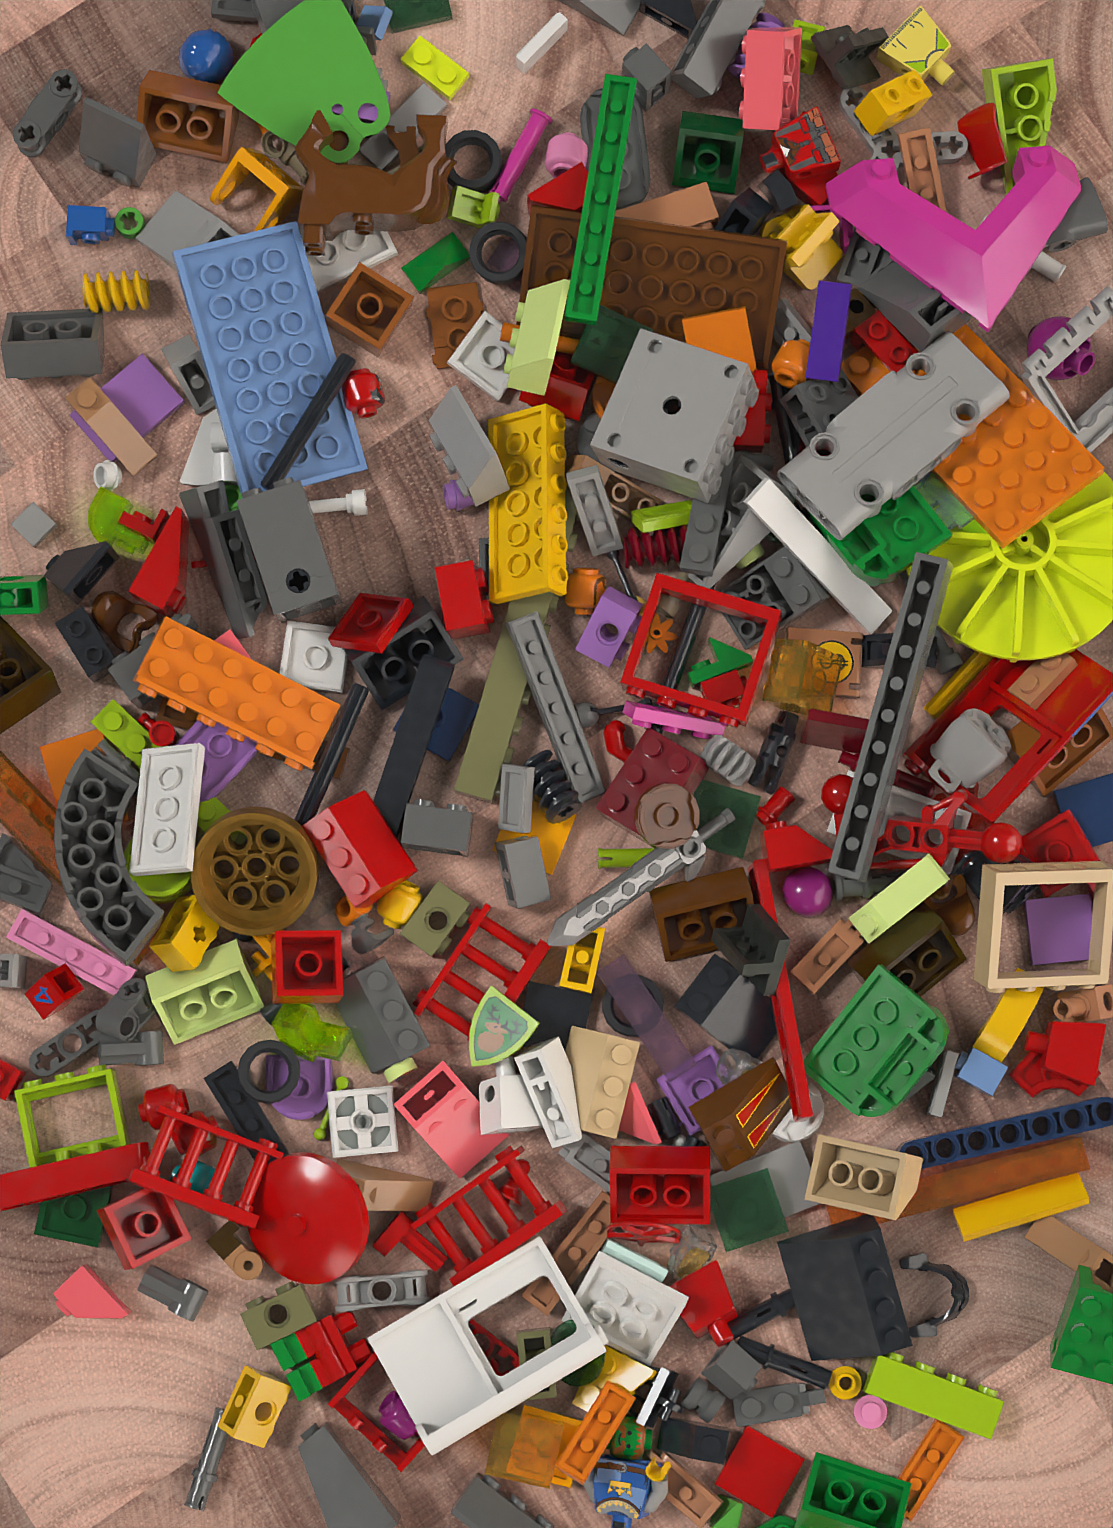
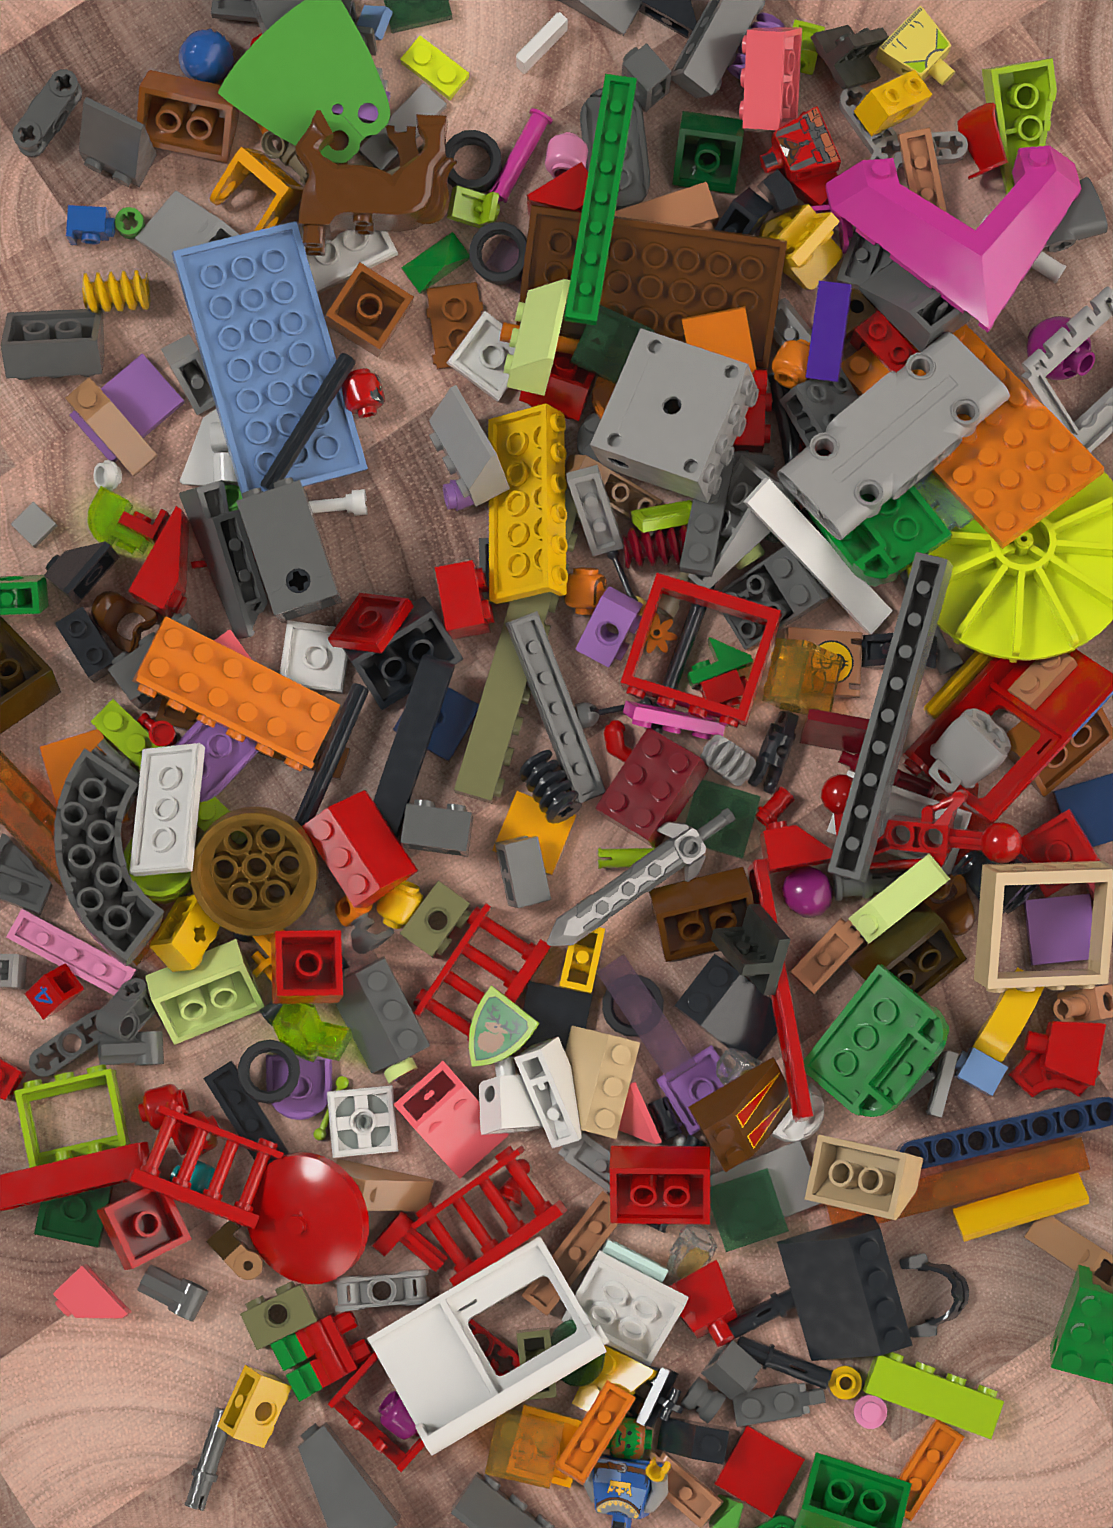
(516, 798): light grey tile -> none
(644, 1232): red wheel -> none
(666, 815): reddish brown tile -> none

